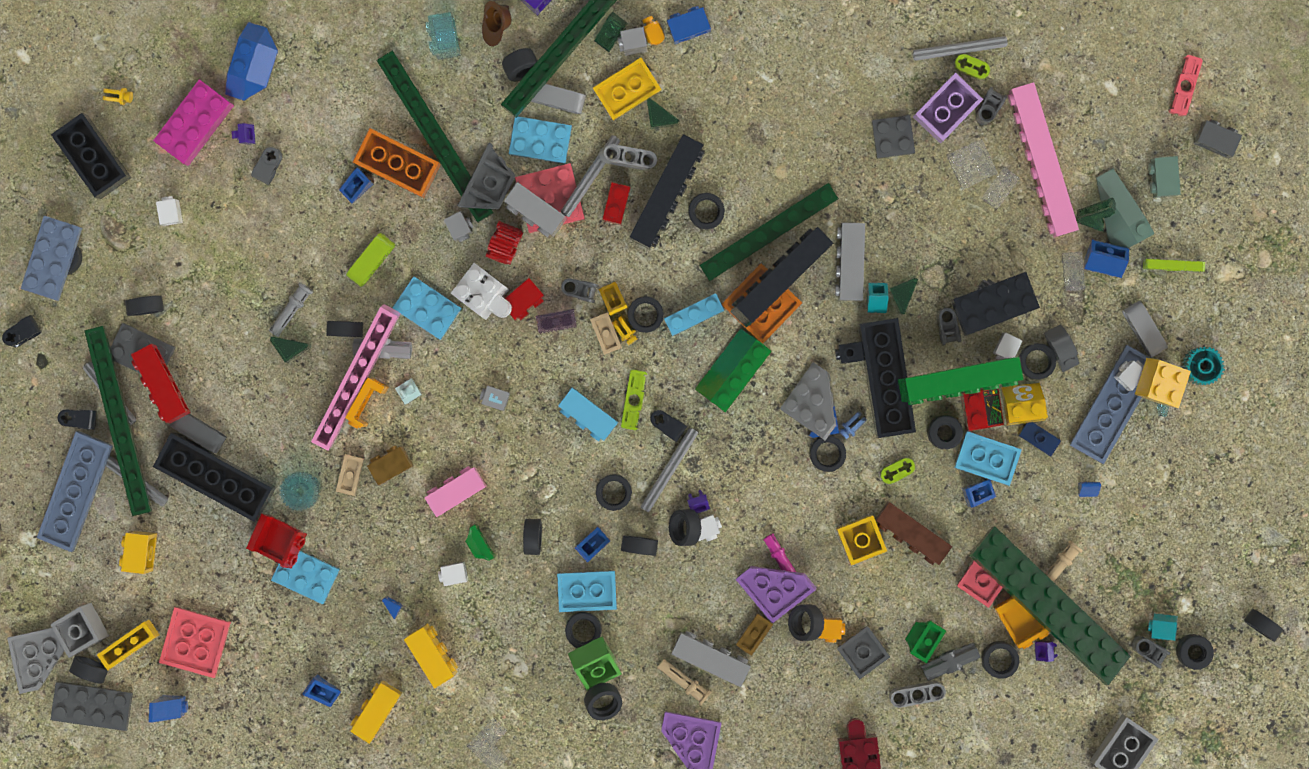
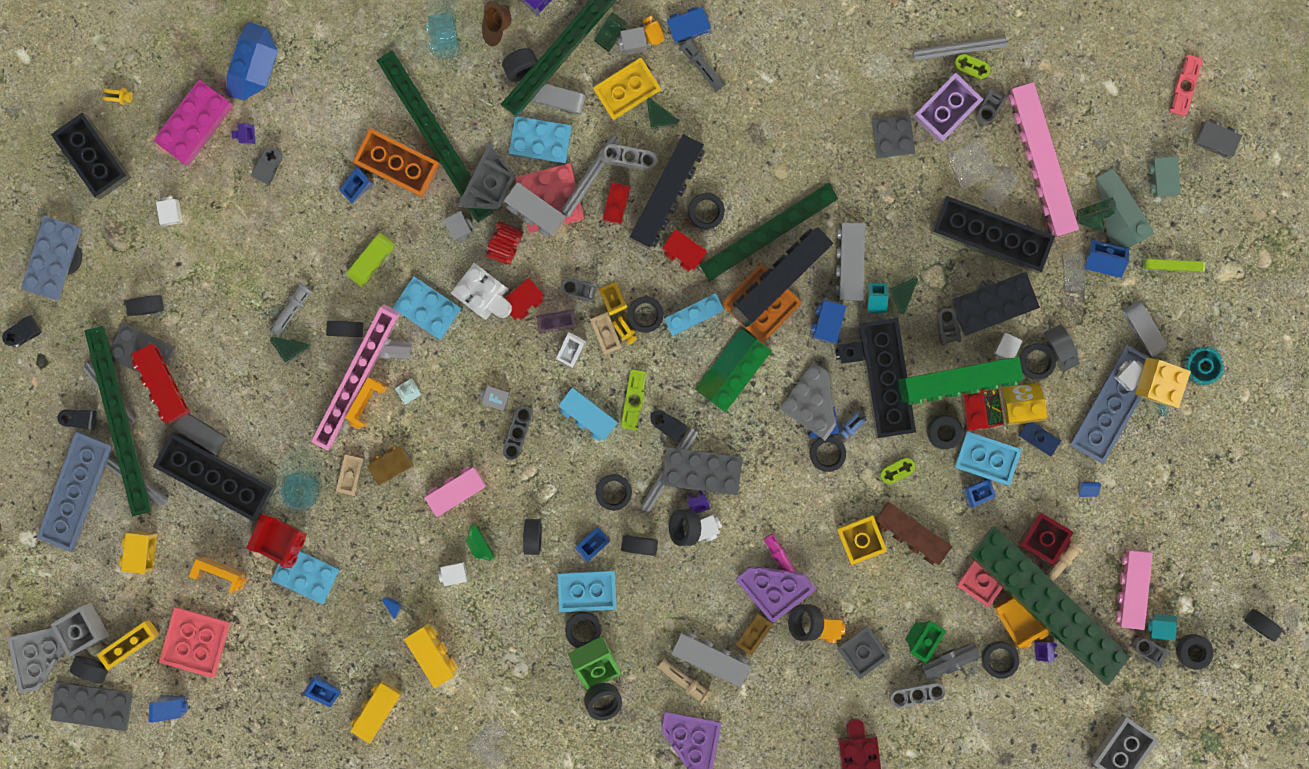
(206, 564): none -> light orange panel
(511, 440): none -> dark grey beam
(570, 349): none -> white slope
(684, 251): none -> red brick
(696, 57): none -> dark grey pin
(702, 471): none -> dark grey plate
(828, 321): none -> blue brick
(992, 234): none -> black brick
(1045, 538): none -> dark red brick
(1135, 589): none -> bright pink brick

